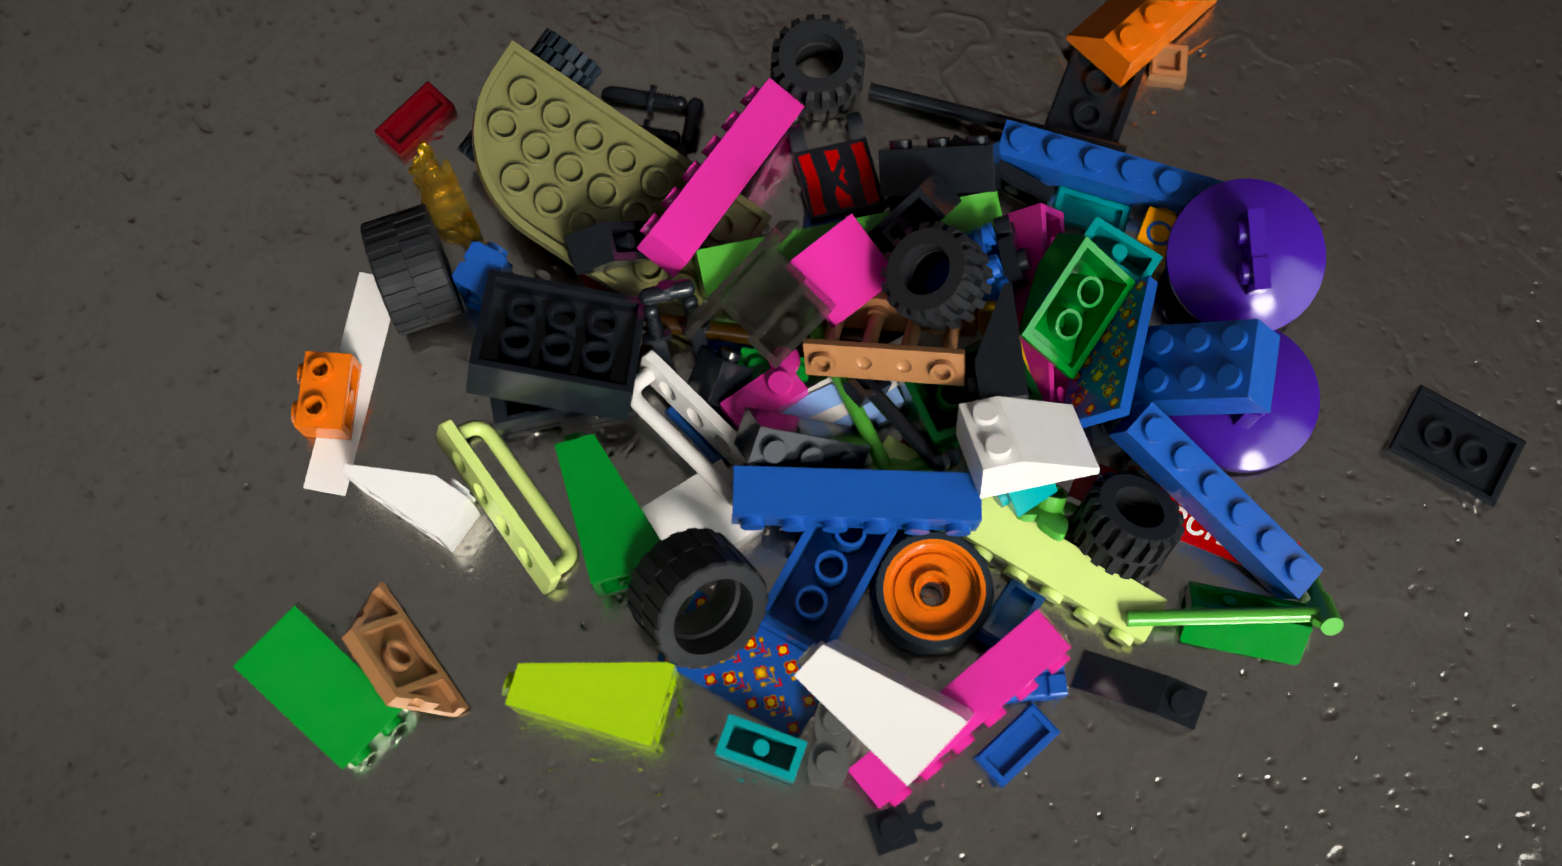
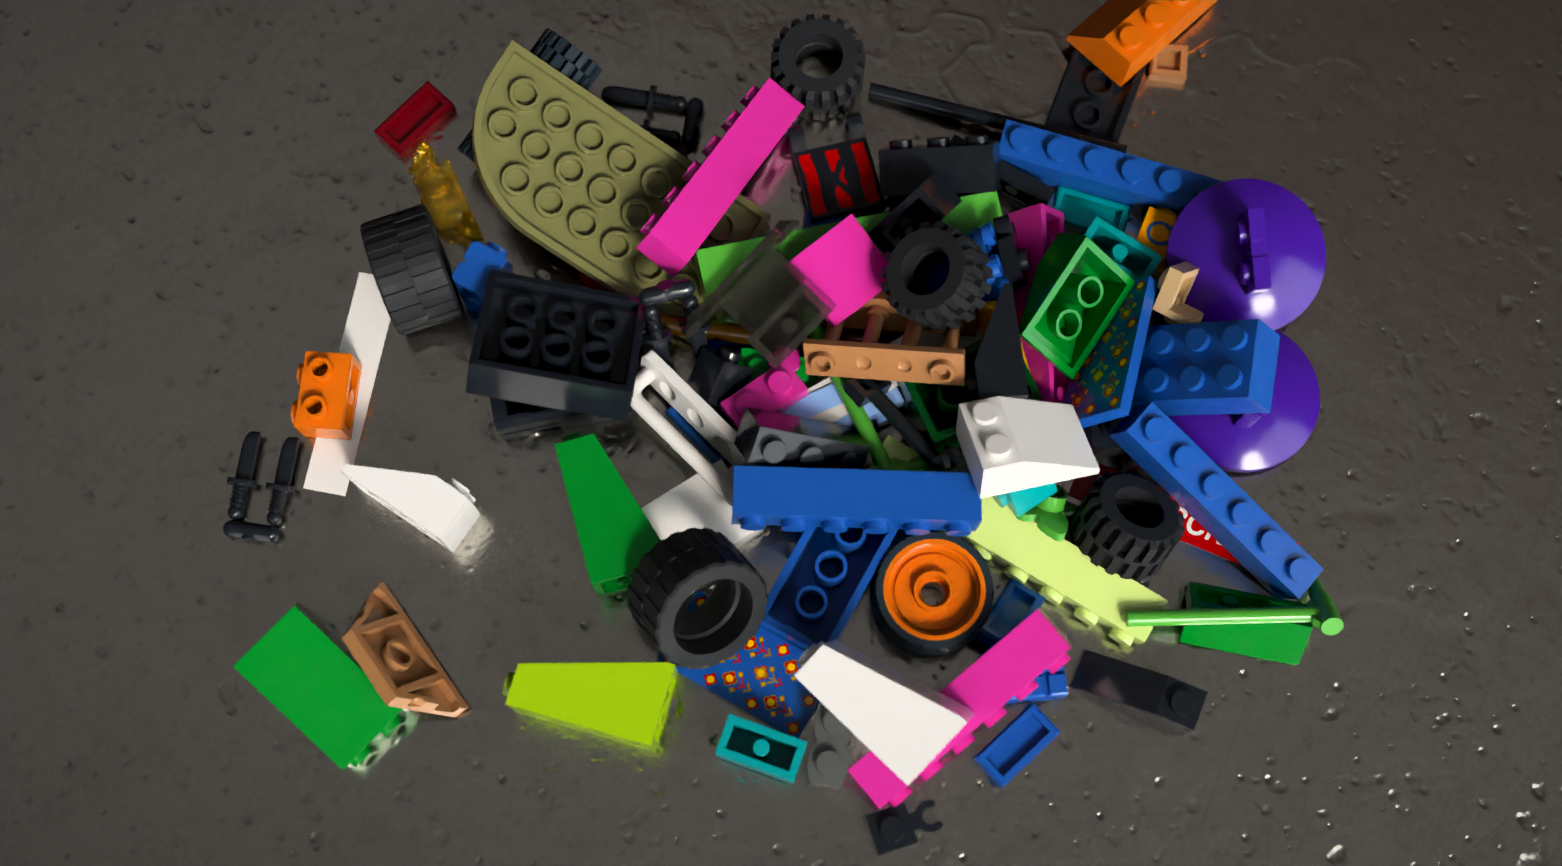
(243, 479): none -> black piece
(498, 508): yellowish green piece -> none
(606, 246): black slope -> none
(1174, 288): none -> tan bracket
(1454, 447): black tile -> none

